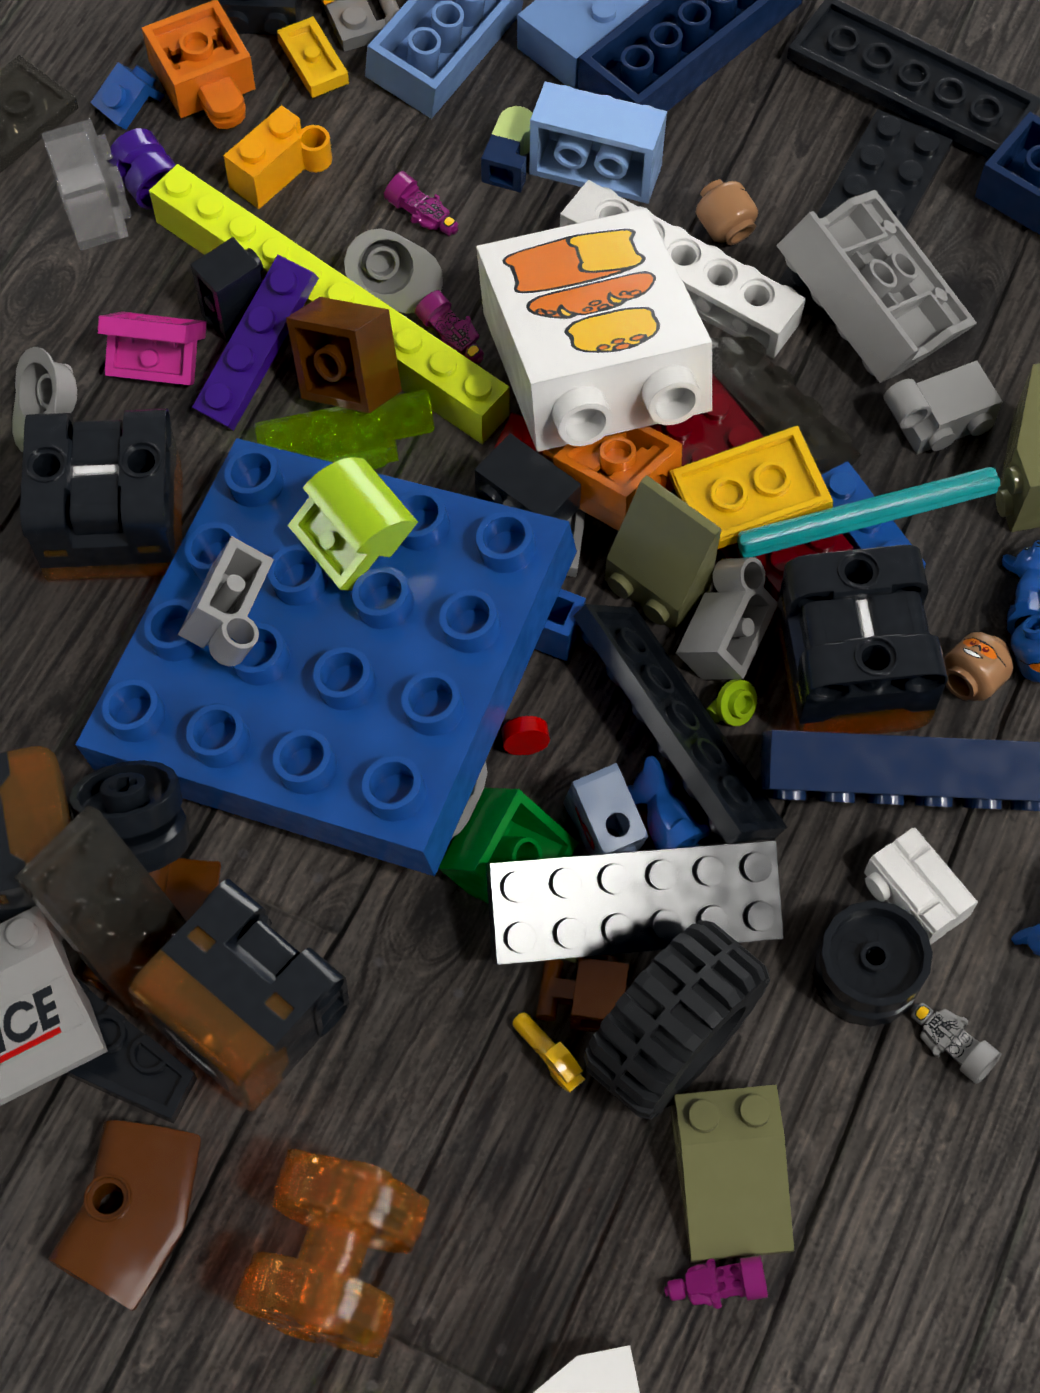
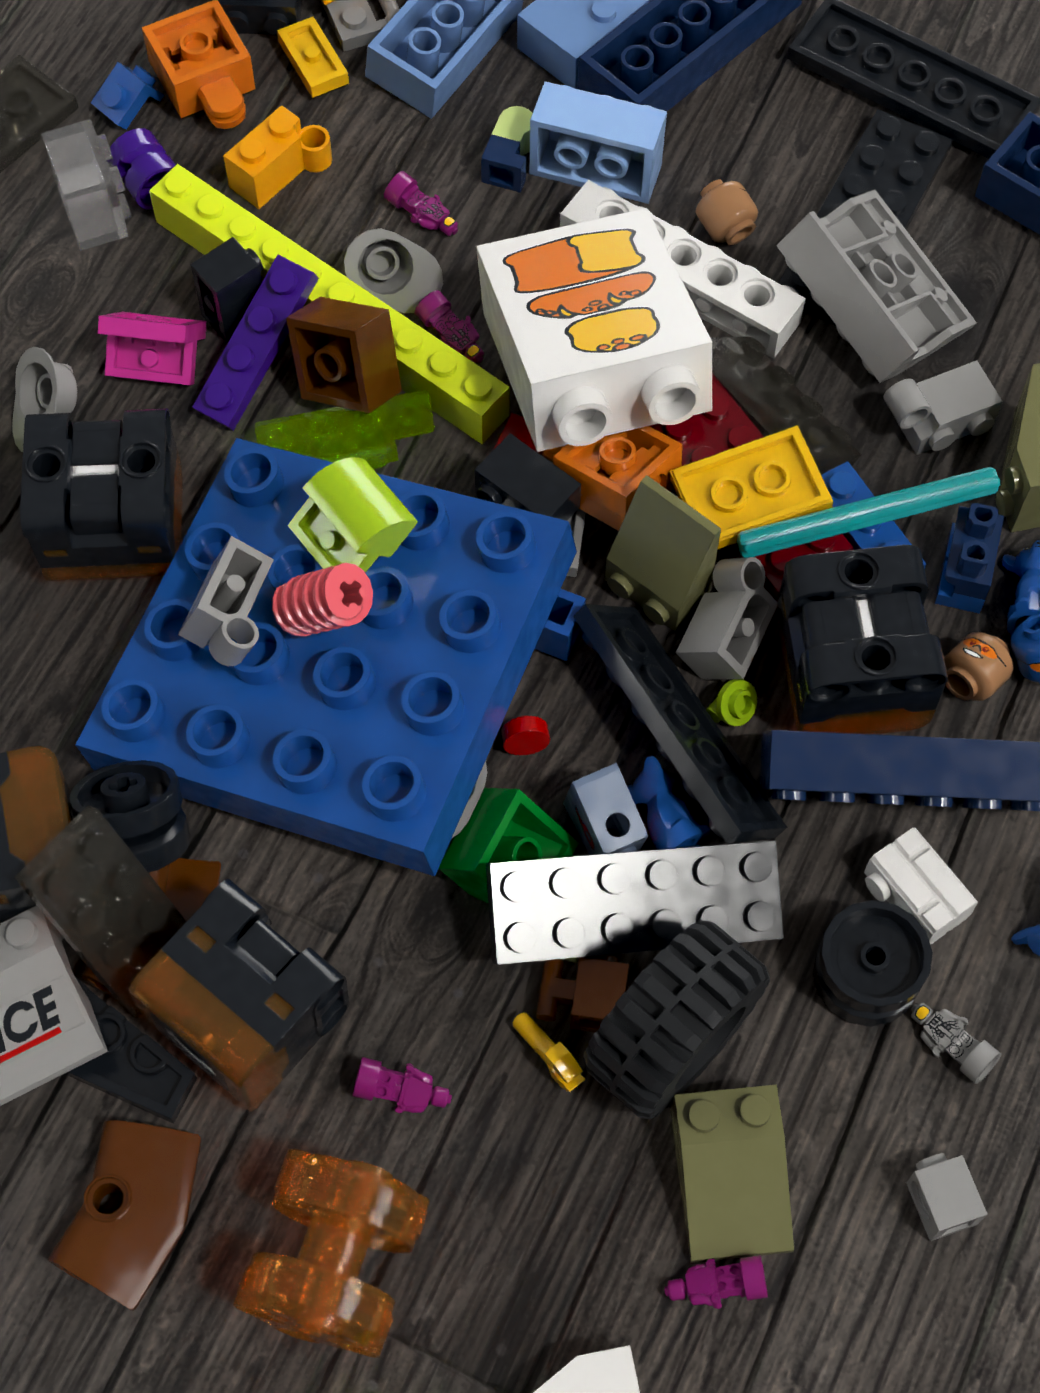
(323, 600): none -> coral piece
(409, 1089): none -> magenta piece
(945, 1196): none -> light grey brick
(970, 558): none -> dark blue hips

